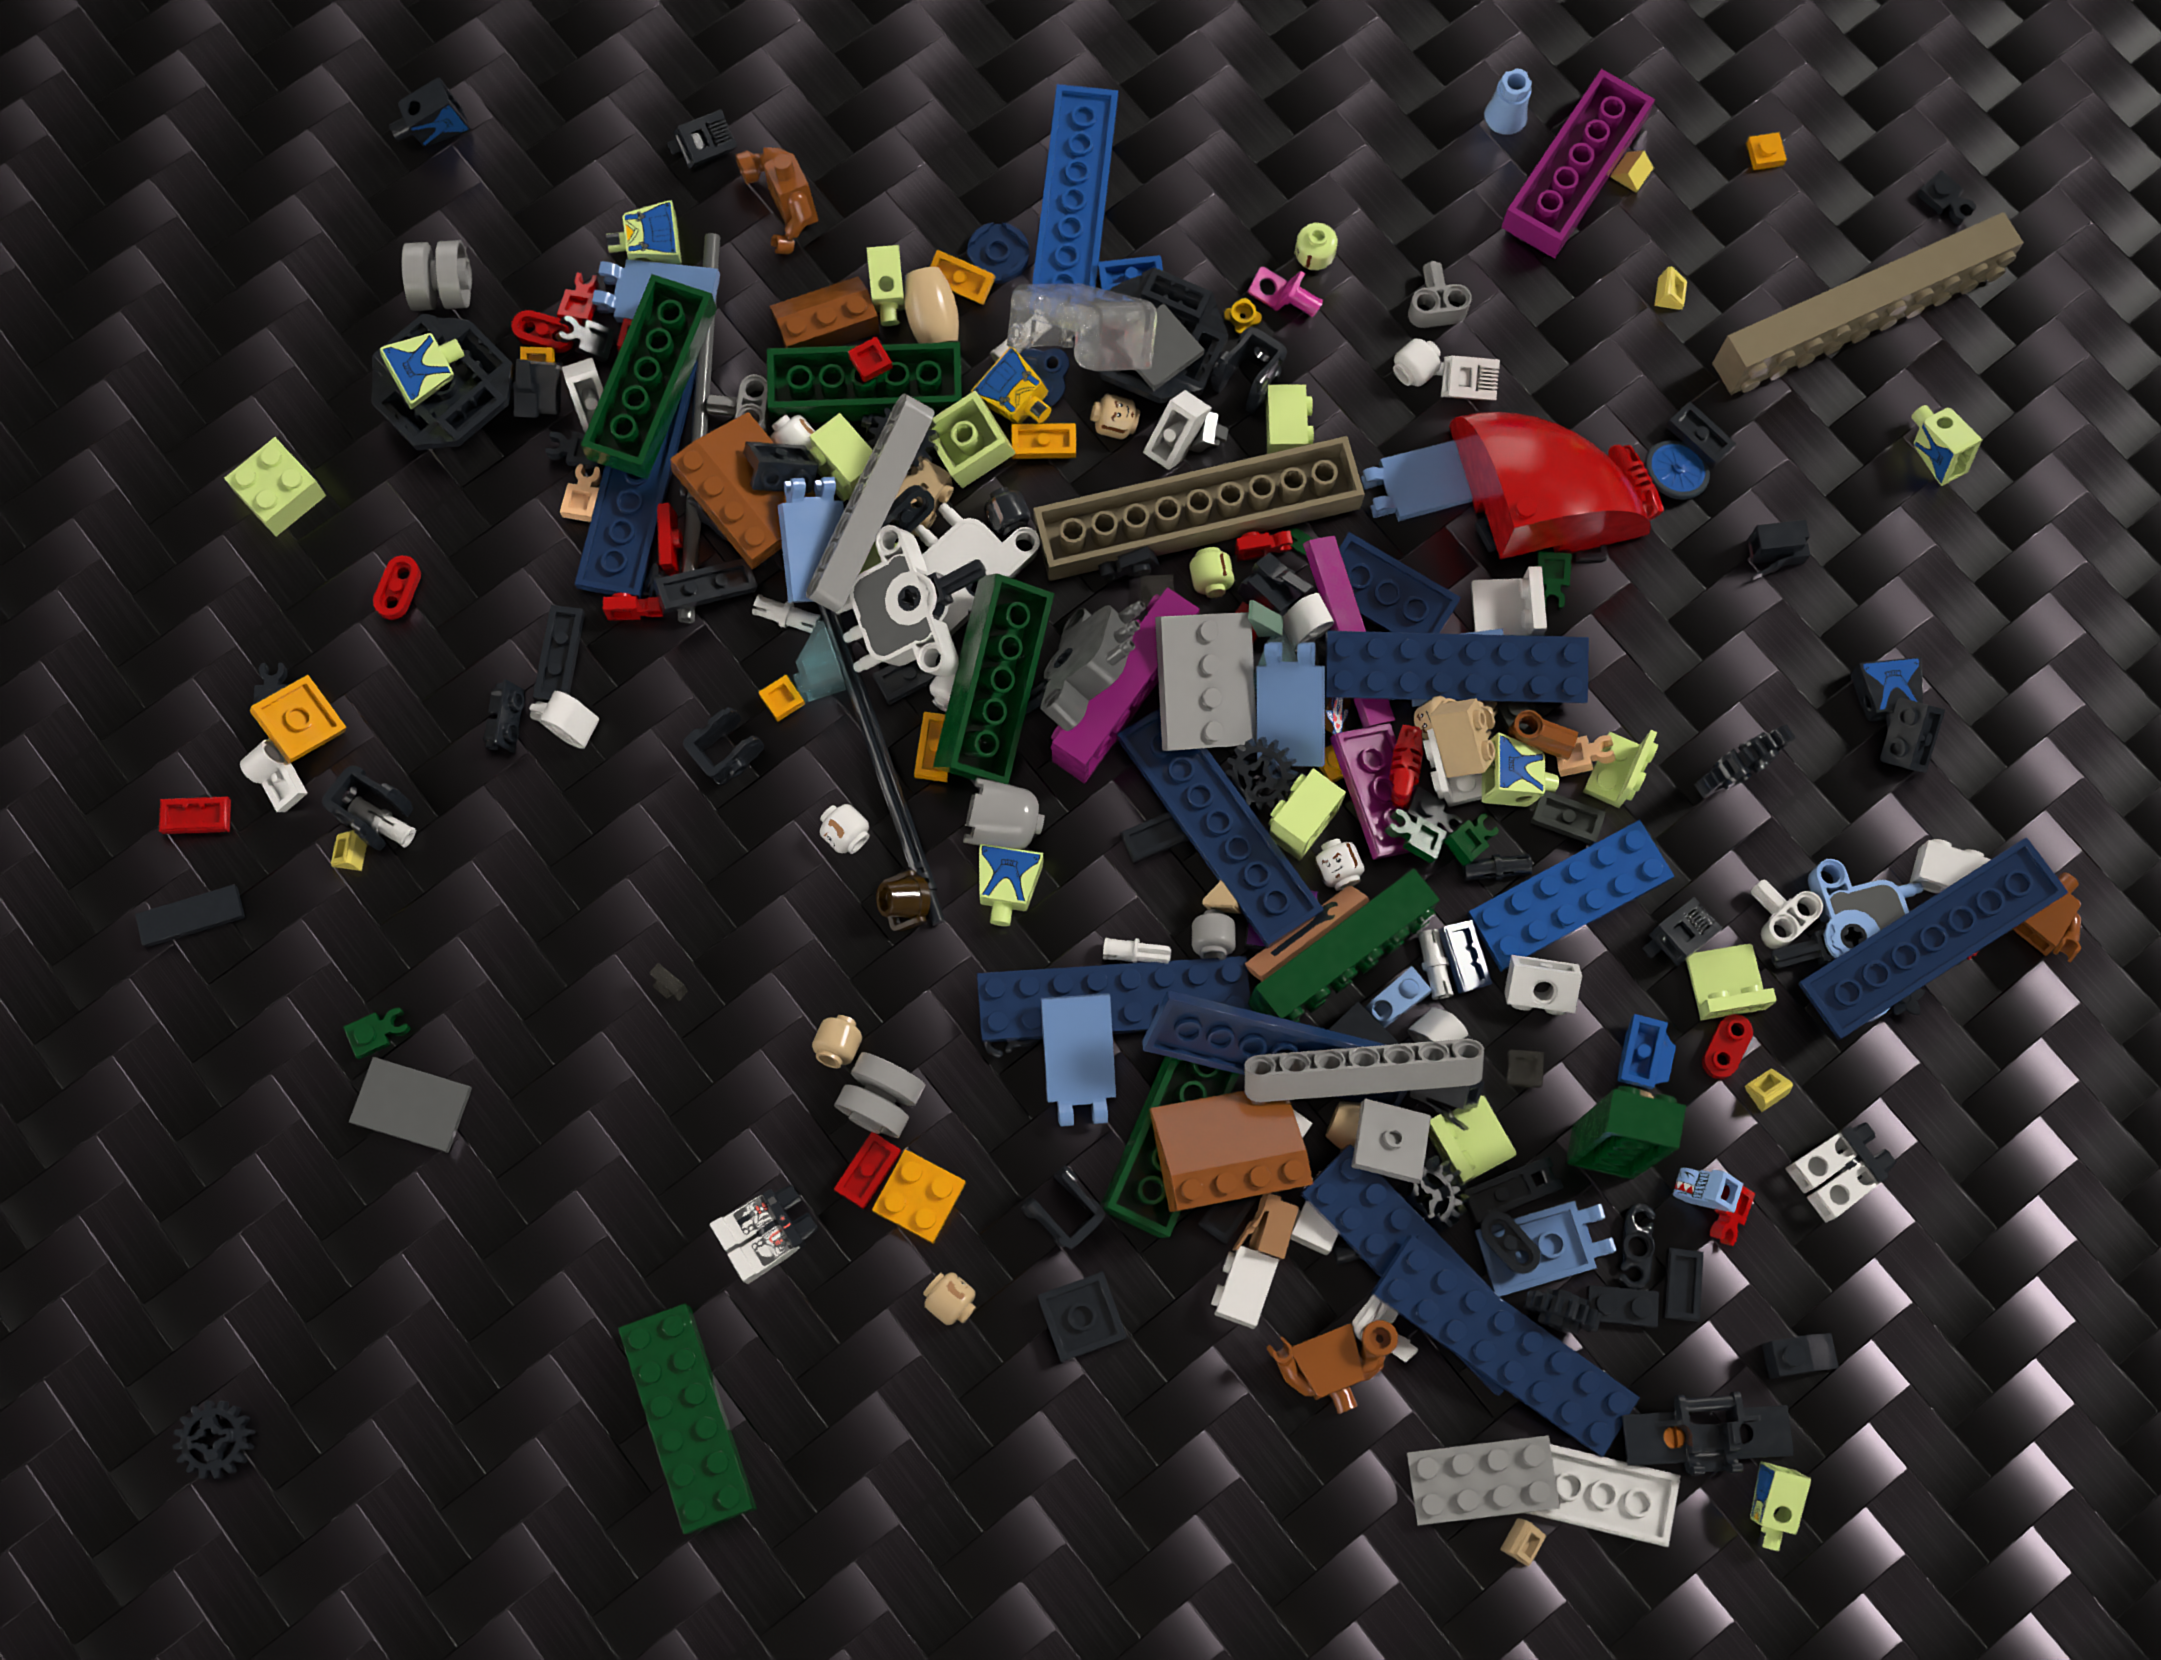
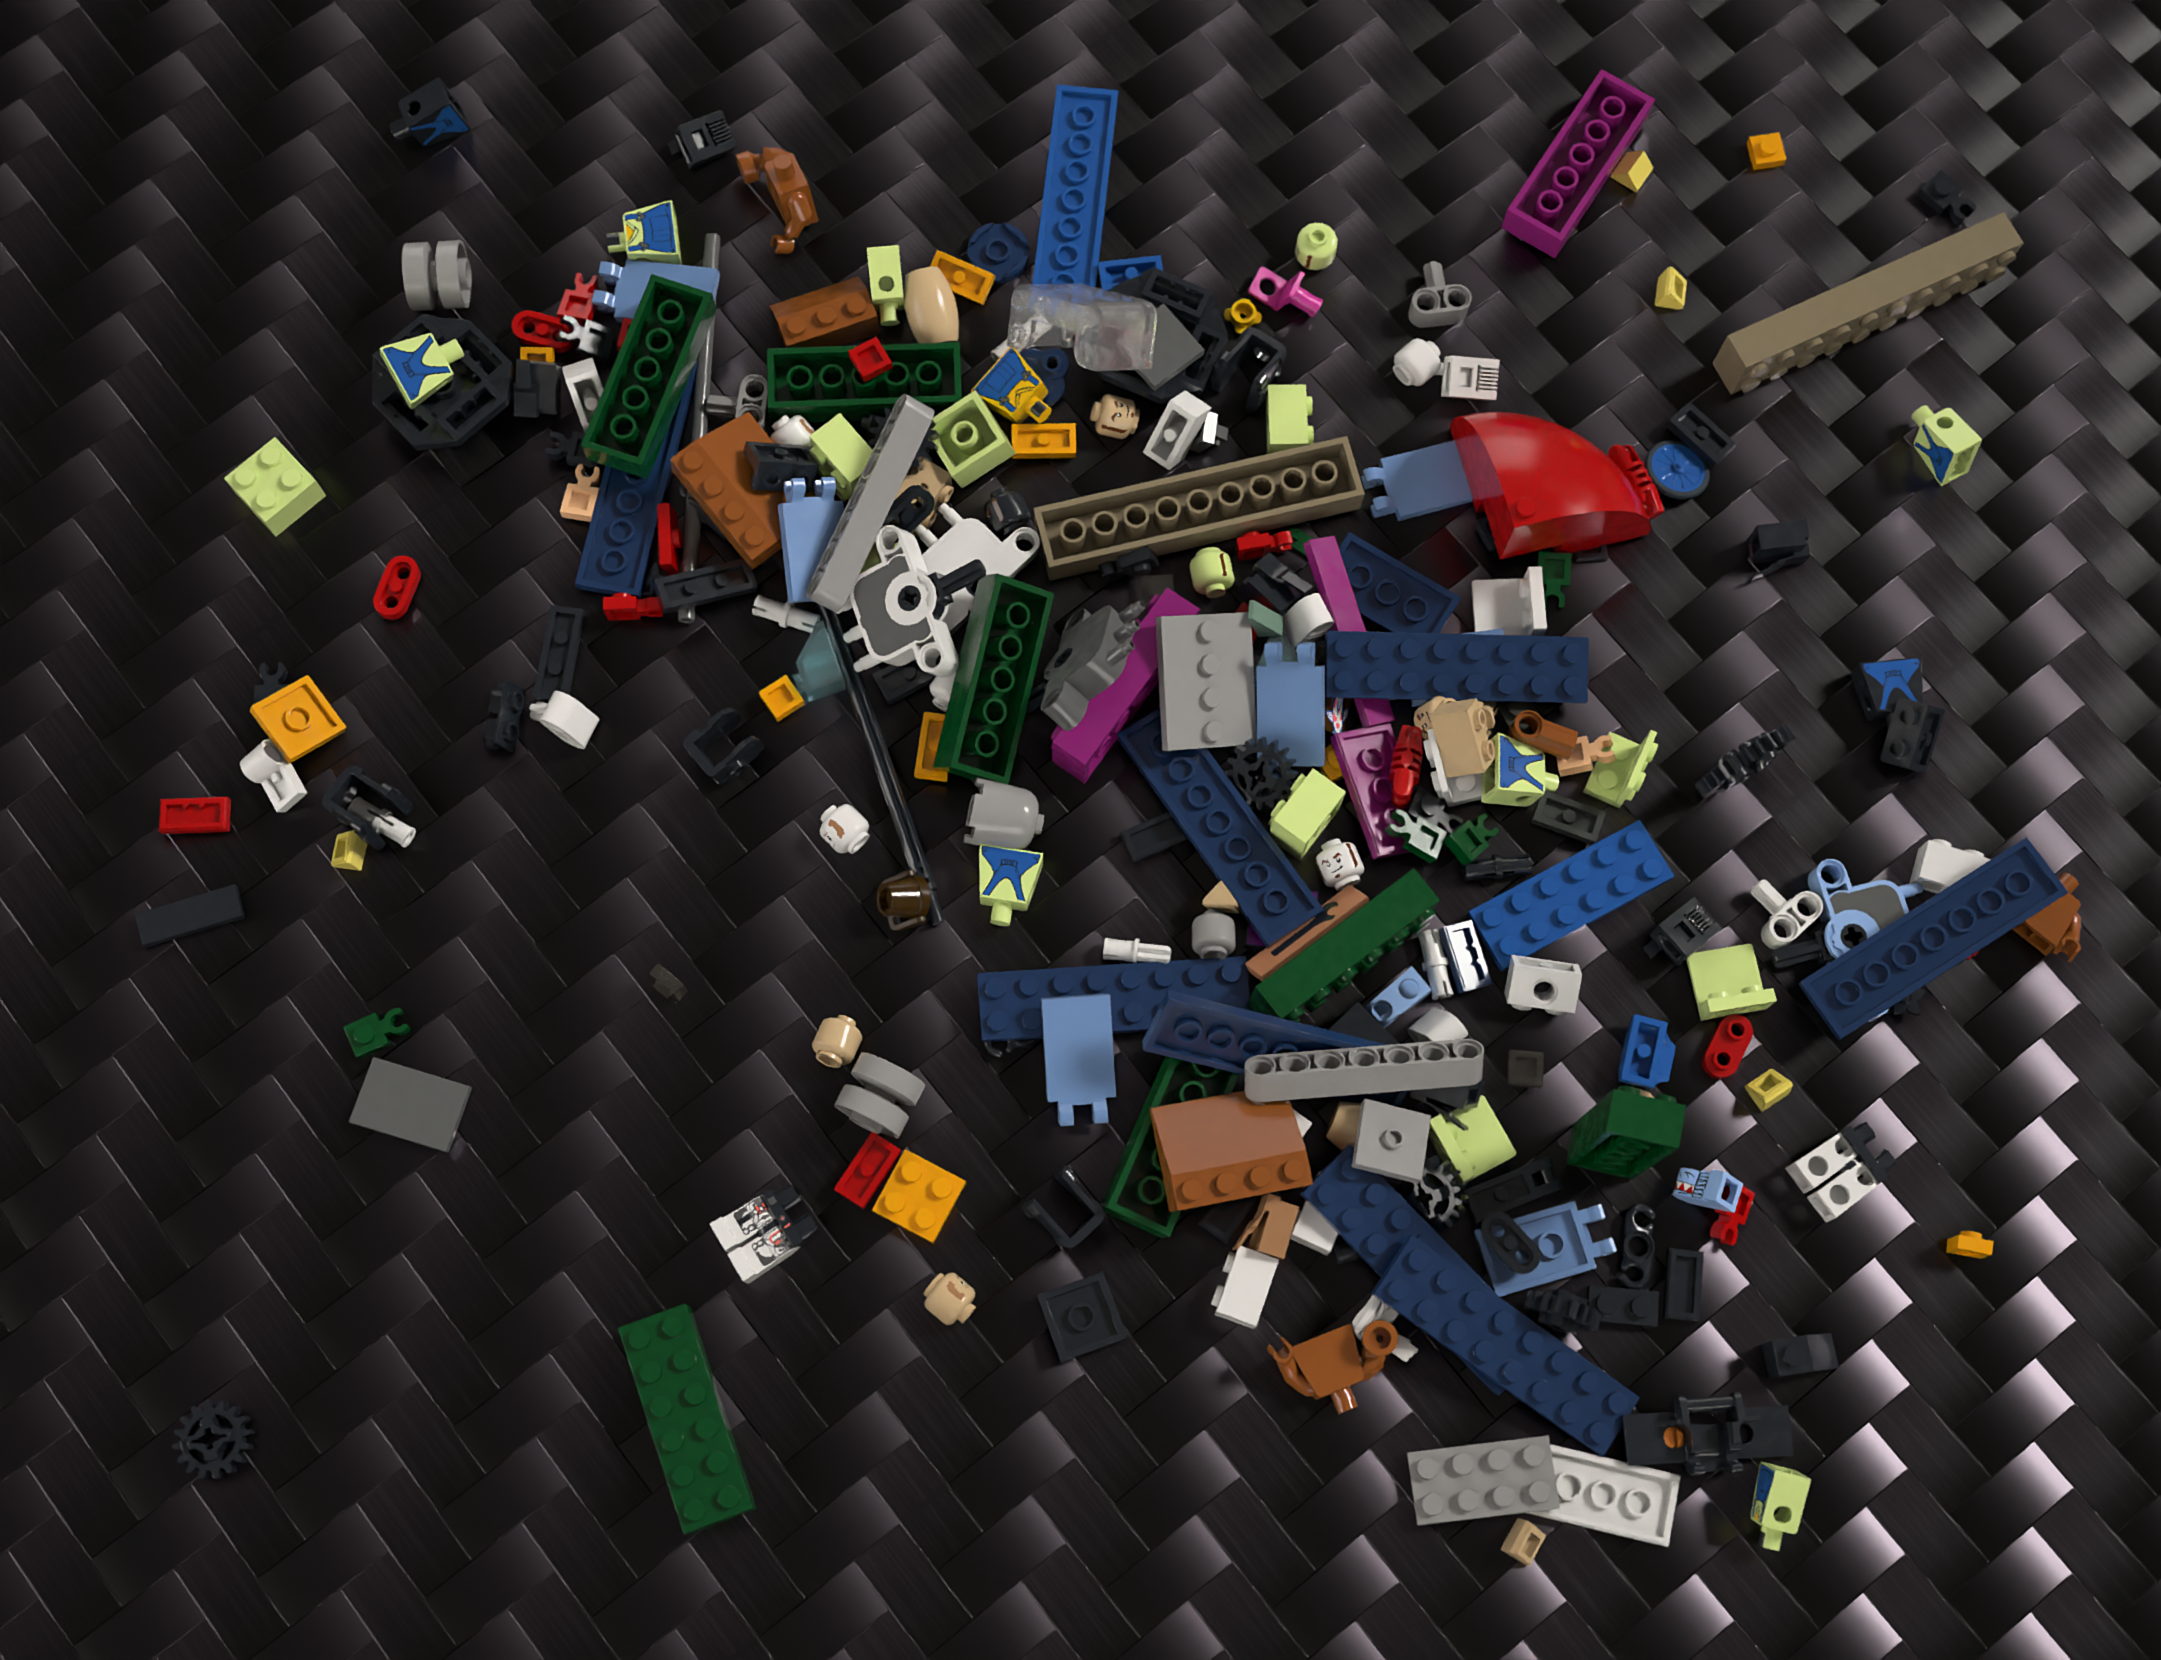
(1509, 105): light blue plant -> none
(1970, 1245): none -> light orange plate

